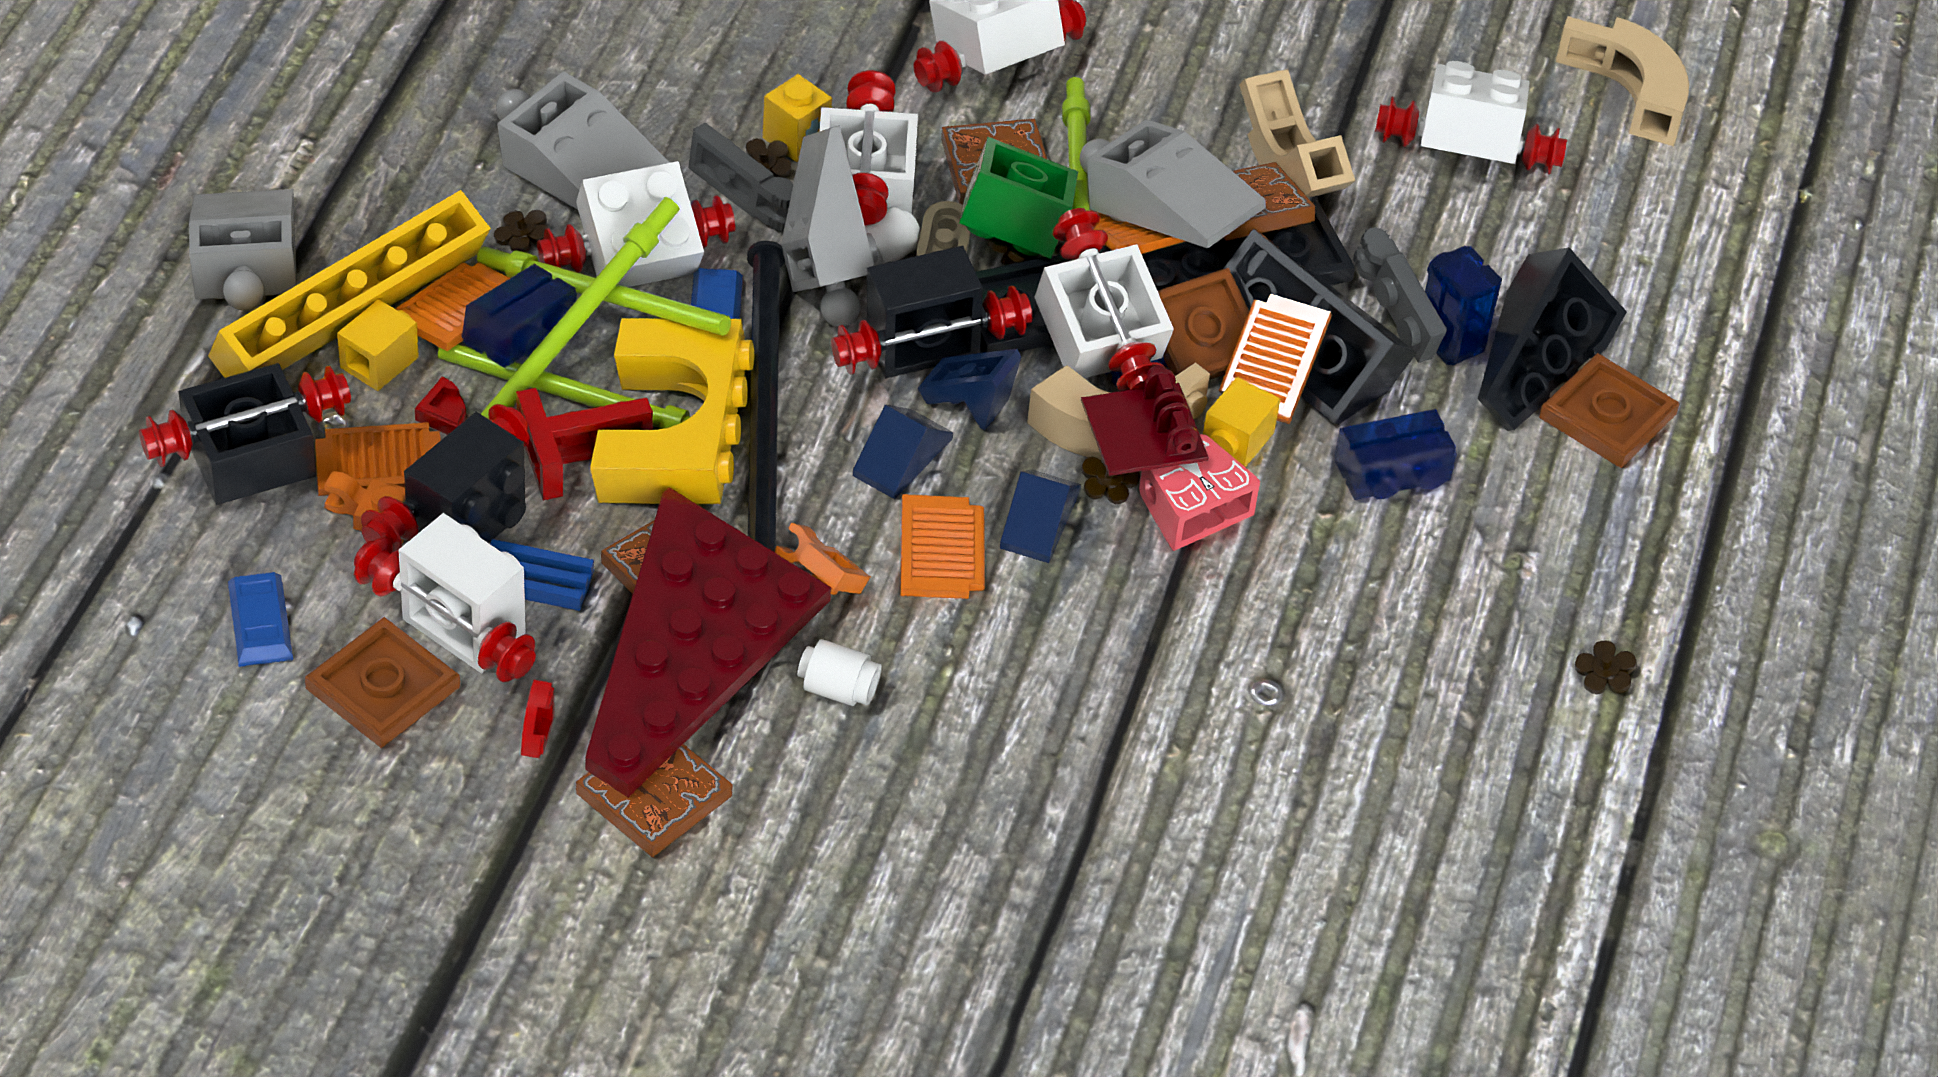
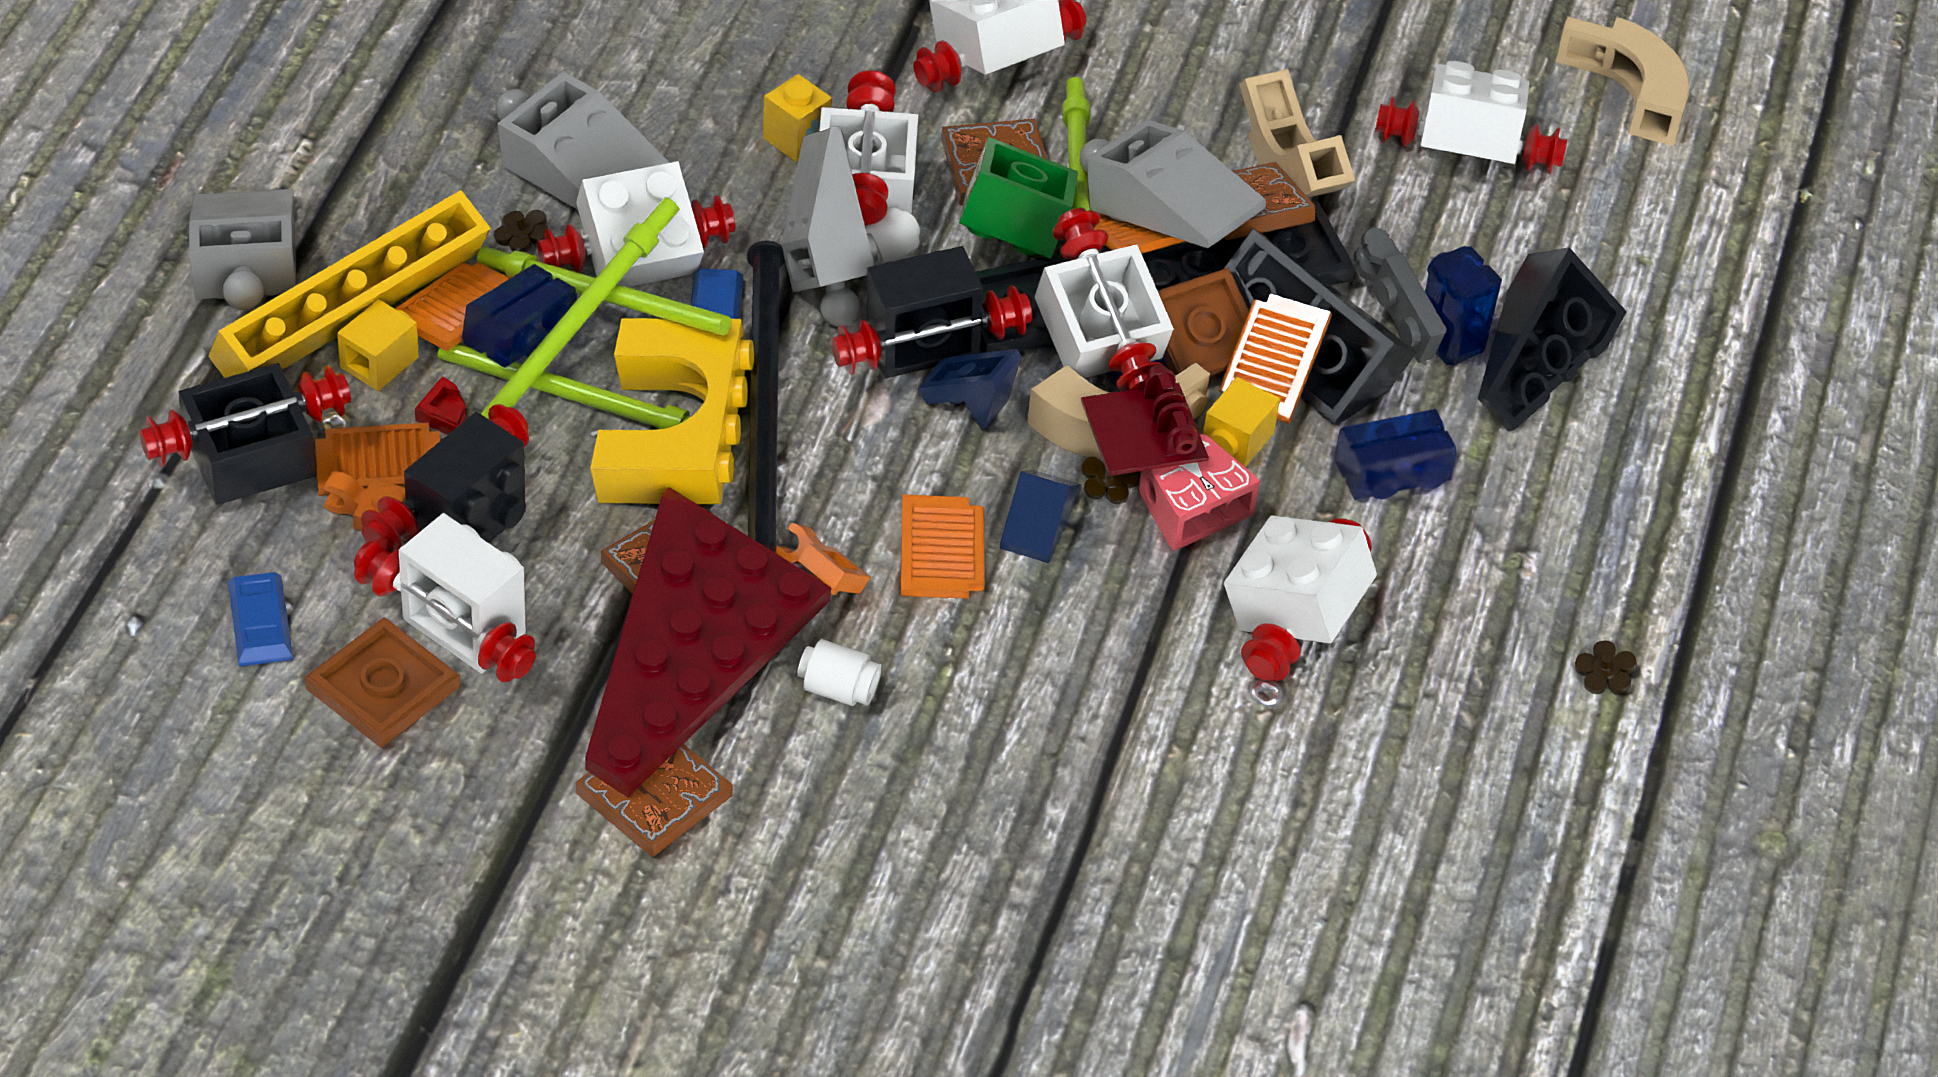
(538, 719): red tile -> none
(551, 567): blue tile -> none
(572, 435): red bracket -> none
(740, 177): dark grey hinge -> none
(772, 157): dark brown plant -> none
(899, 449): dark blue slope -> none
(942, 228): dark tan plate -> none
(1009, 251): dark brown plant -> none
(1297, 585): none -> white brick
(1609, 410): dark orange tile -> none

